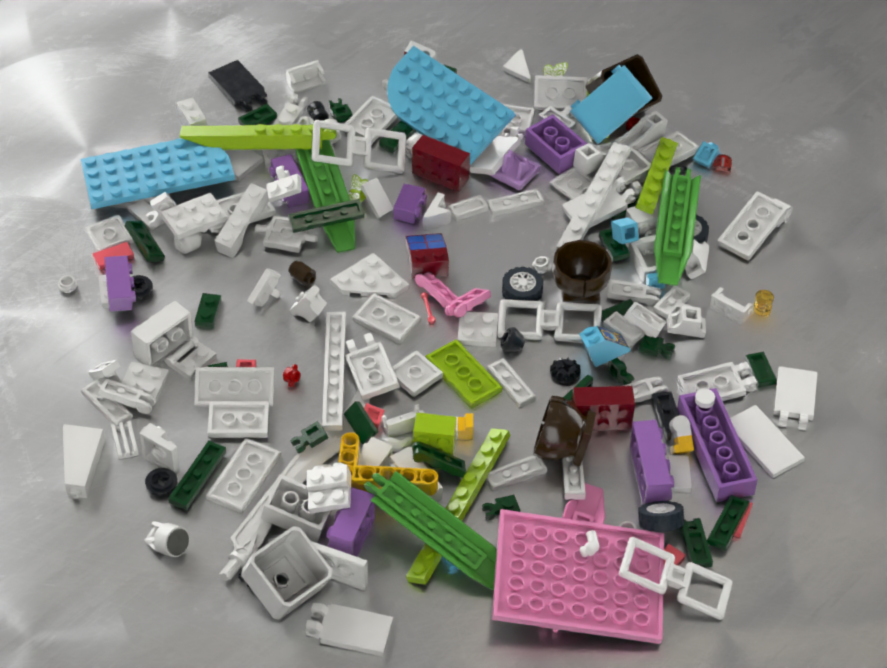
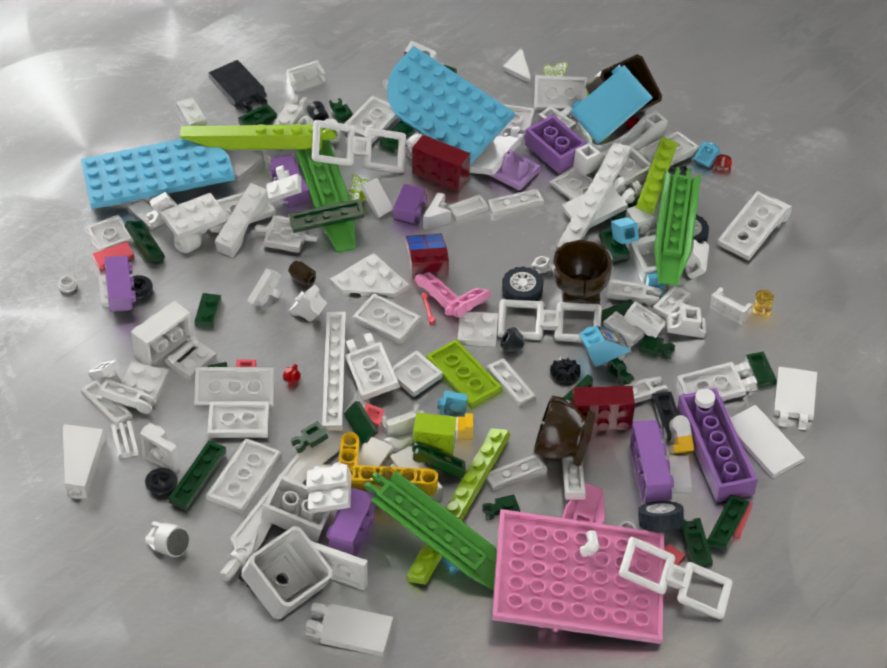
(452, 401): none -> medium azure bracket

